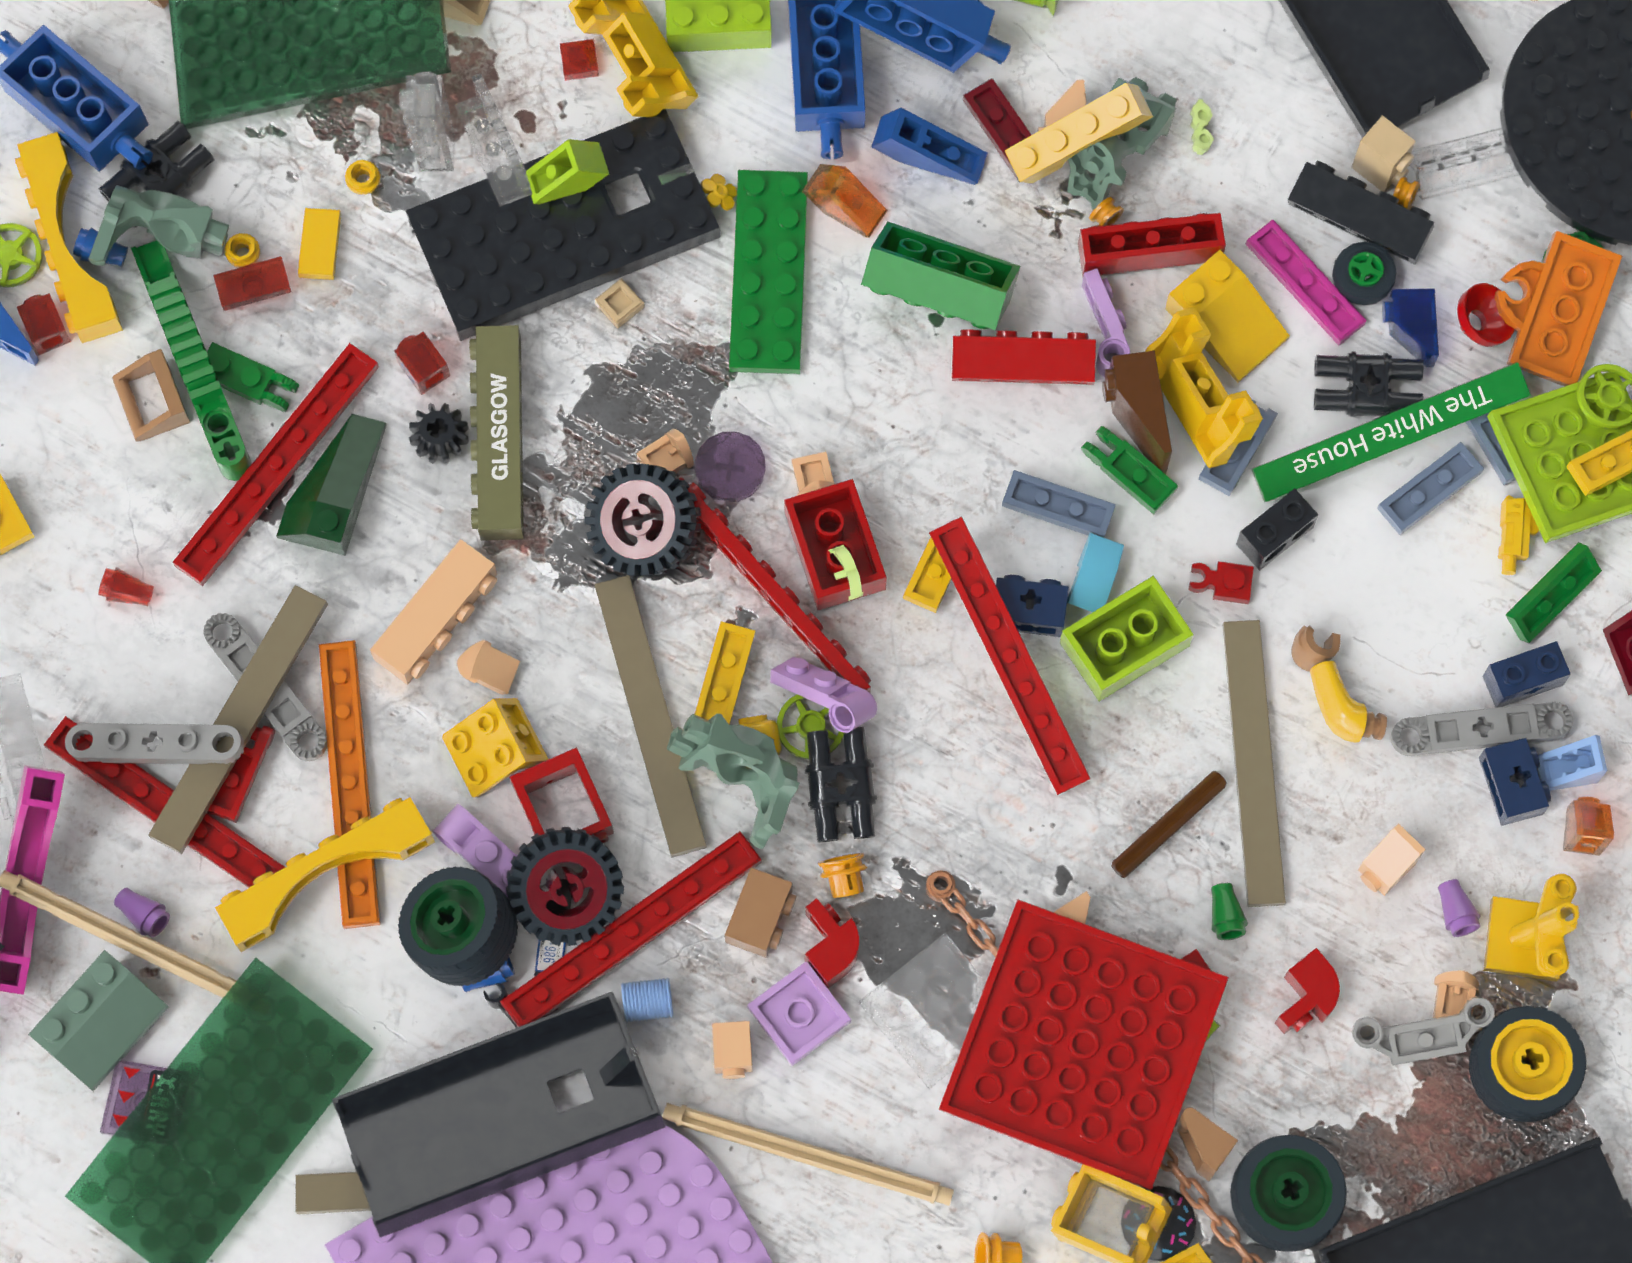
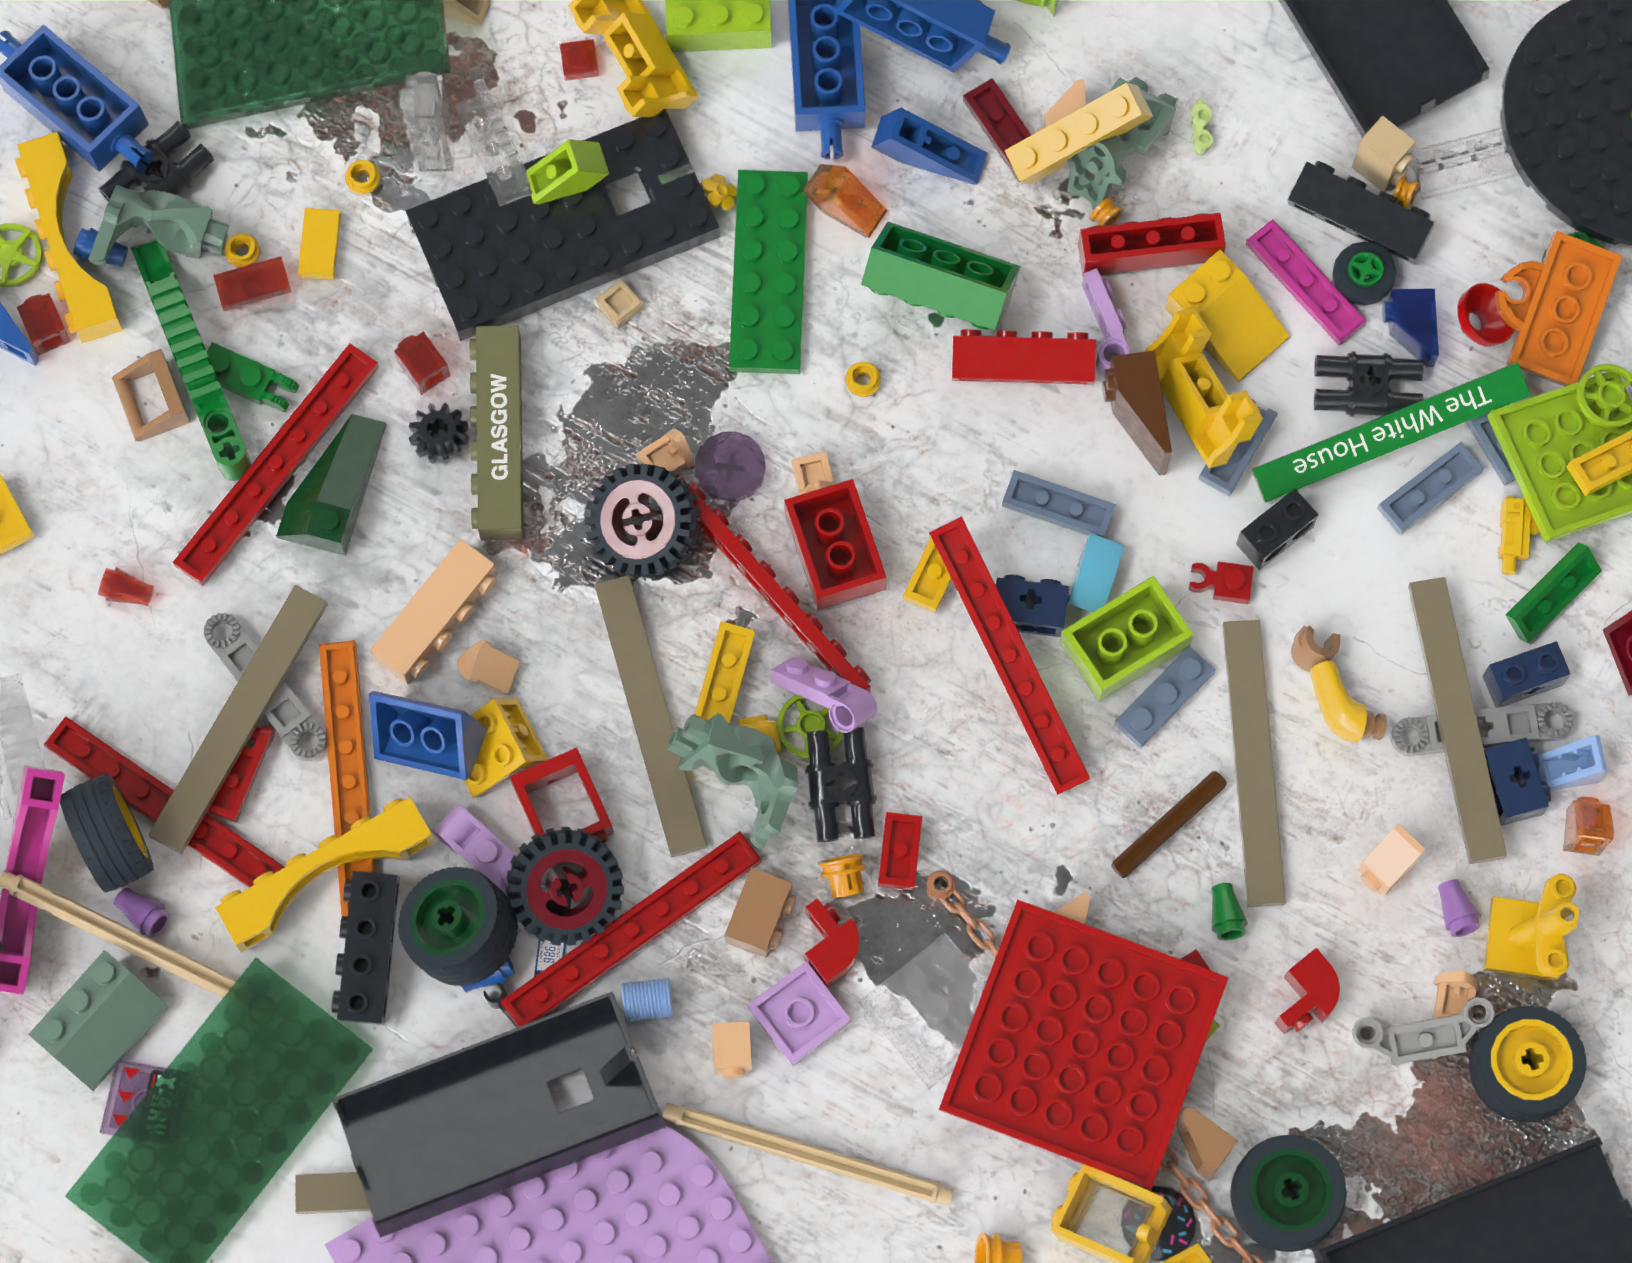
(106, 833): none -> black wheel
(129, 743): light grey piece -> none
(367, 948): none -> black brick
(424, 735): none -> blue slope
(850, 571): yellowish green piece -> none
(863, 369): none -> yellow plate
(900, 851): none -> red plate
(1131, 471): green hinge -> none
(1164, 697): none -> sand blue plate
(1457, 721): none -> dark tan tile

